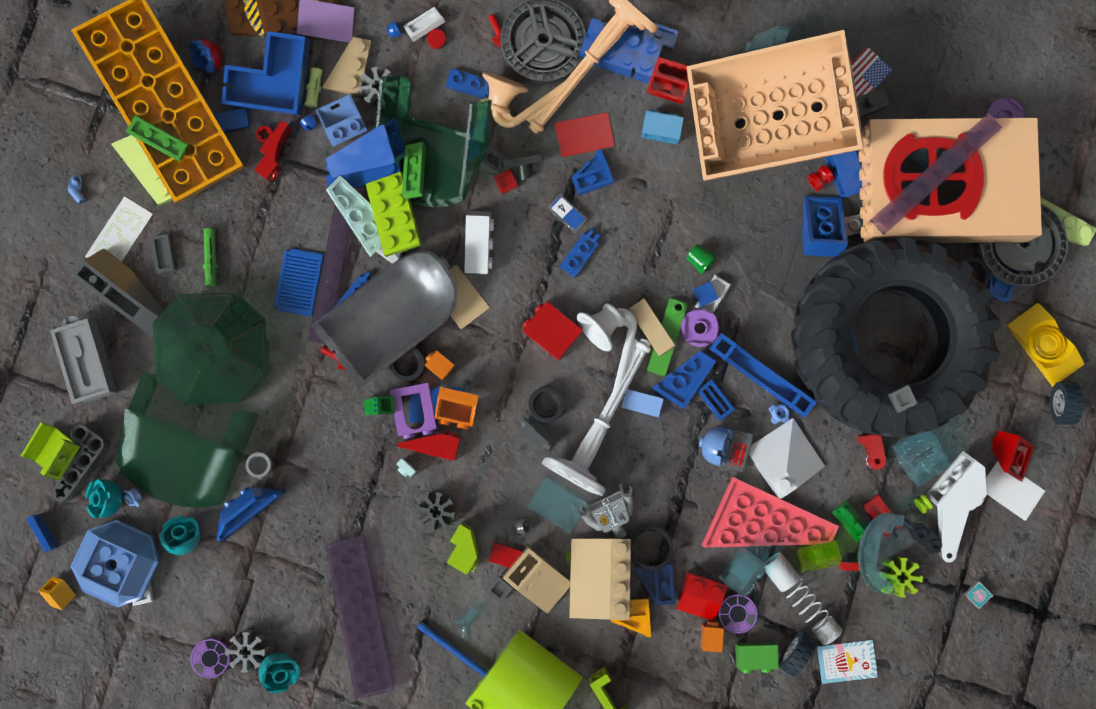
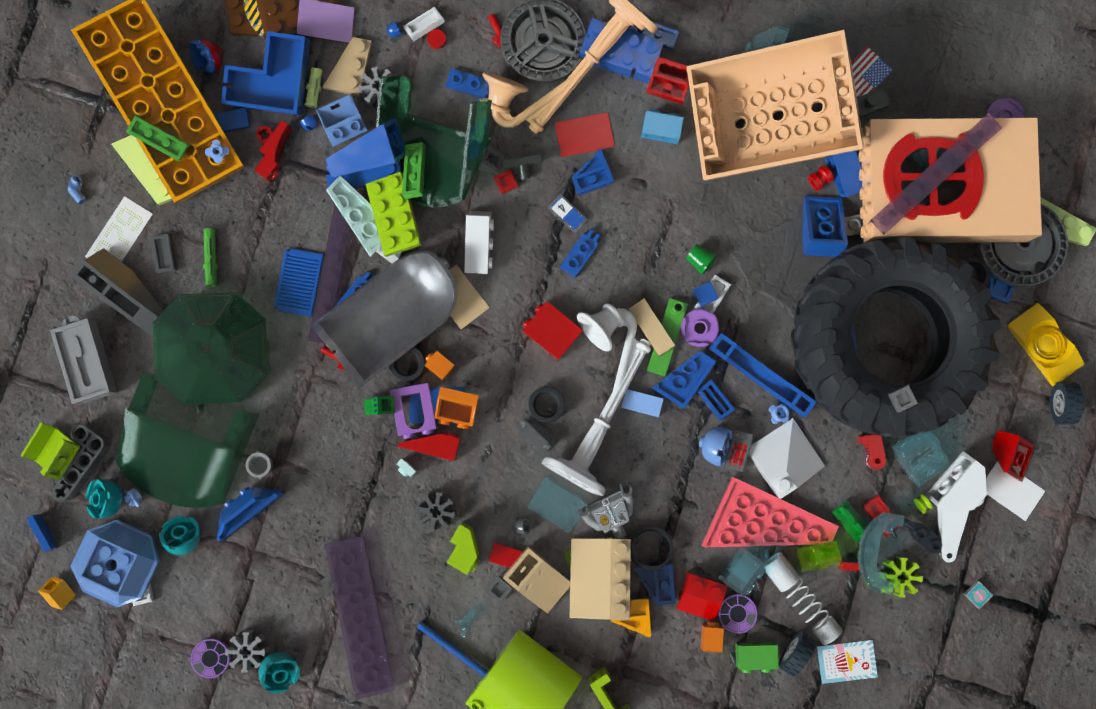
(217, 156): none -> light blue plate

